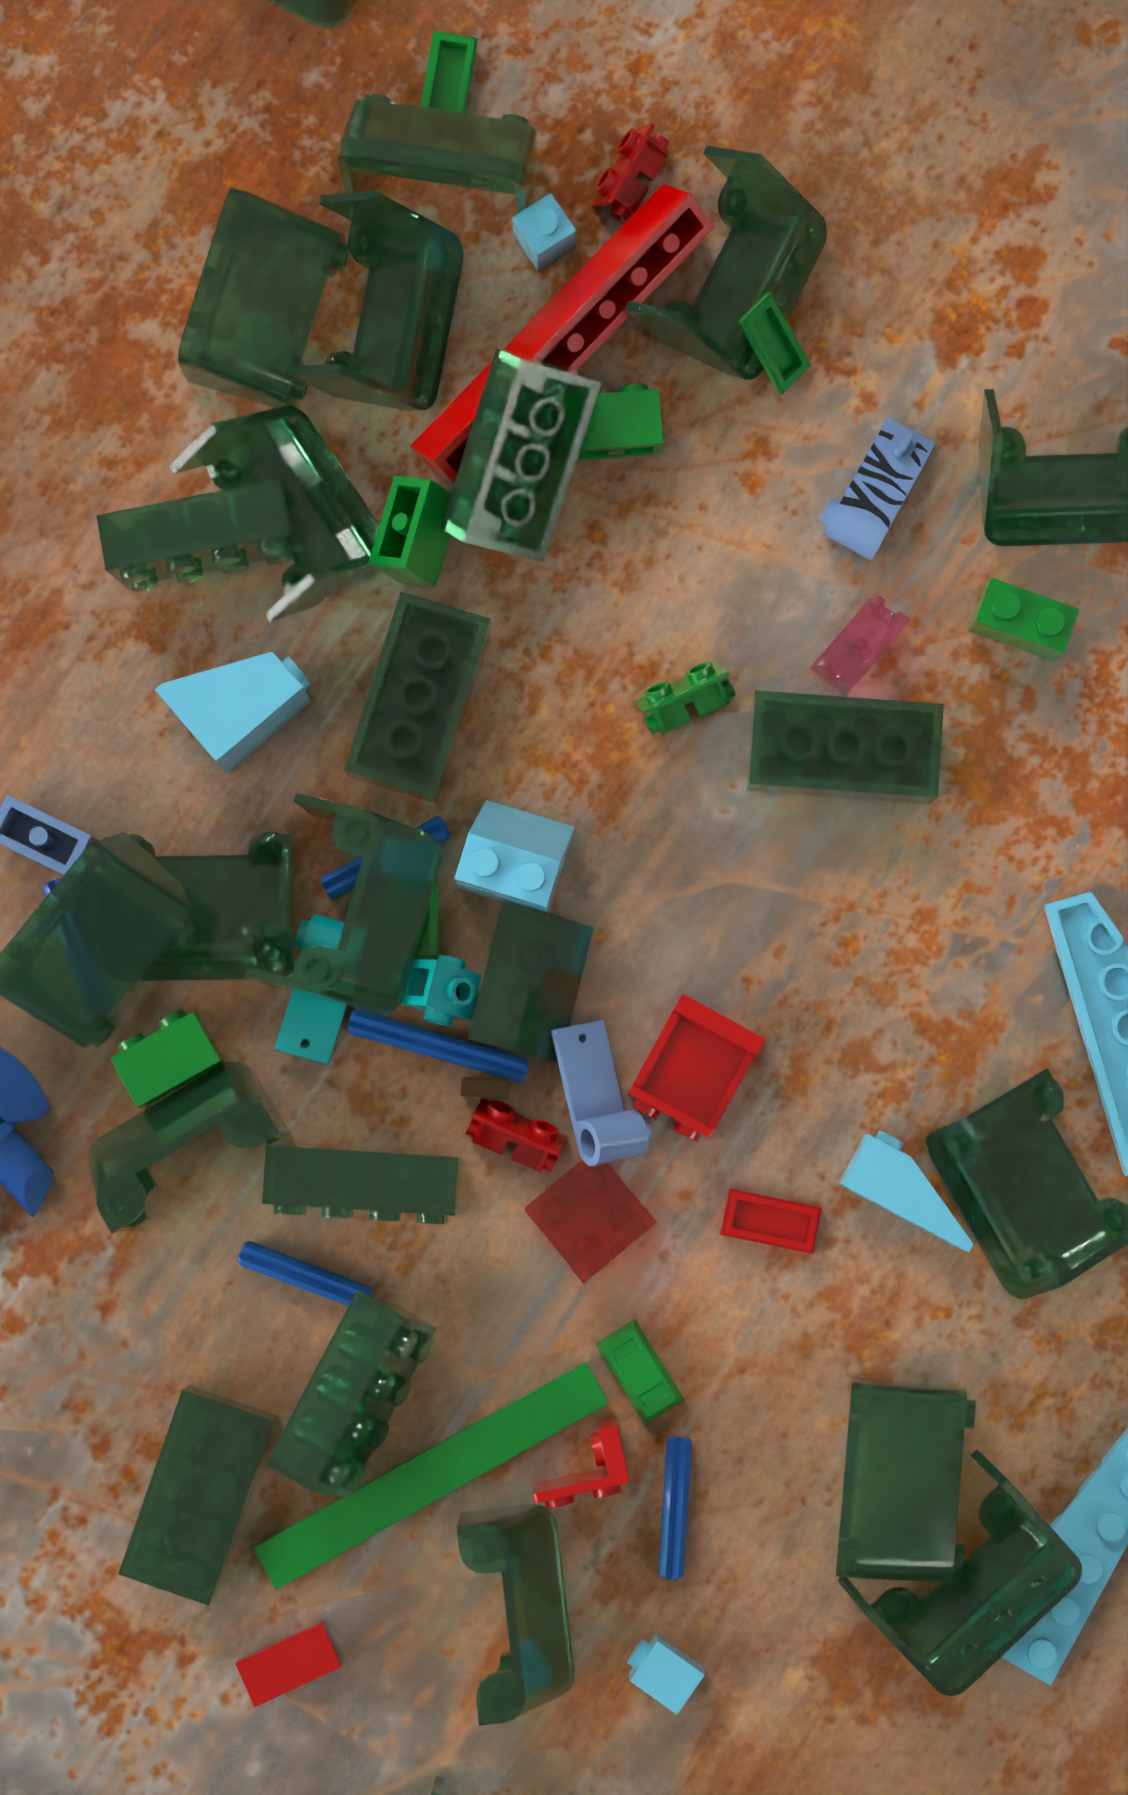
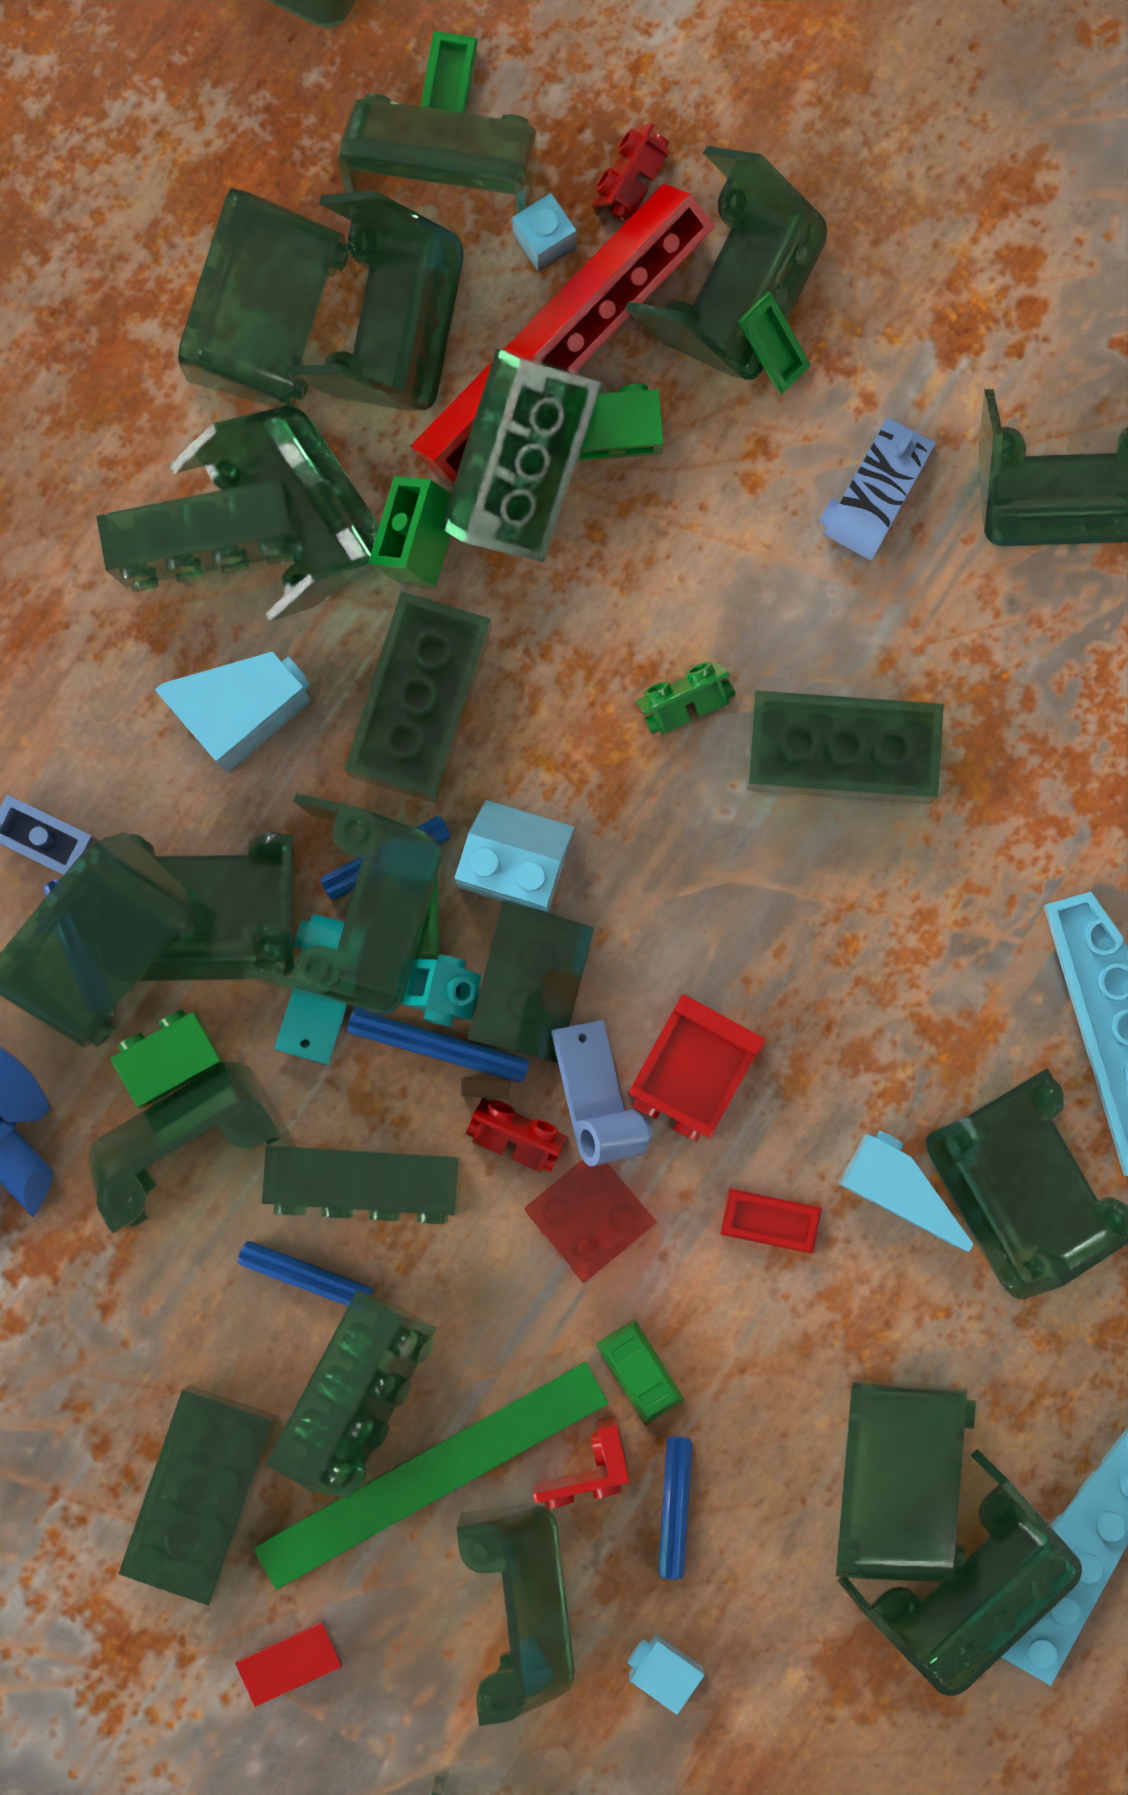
(859, 645): clear pink hinge -> none
(1023, 619): green brick -> none

